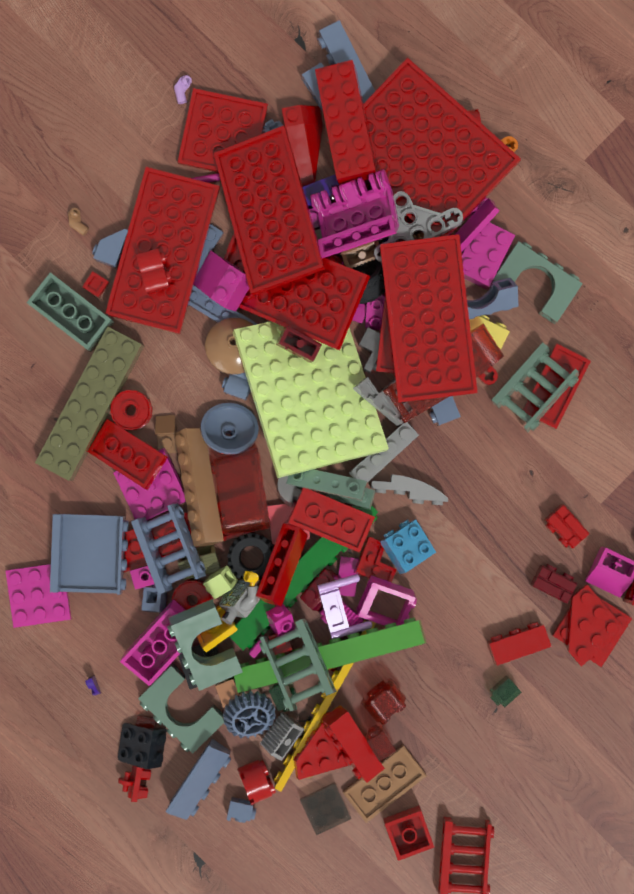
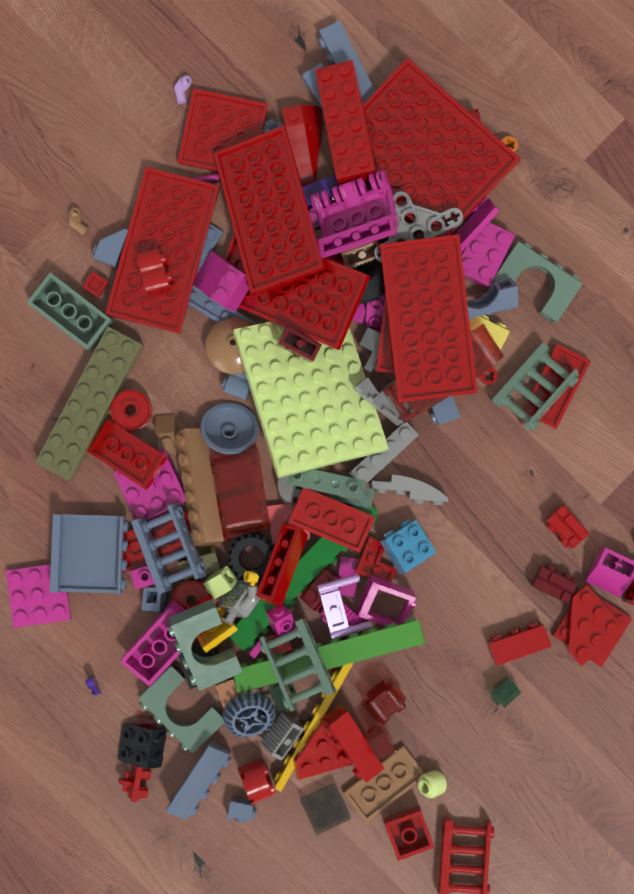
(432, 784): none -> yellowish green head

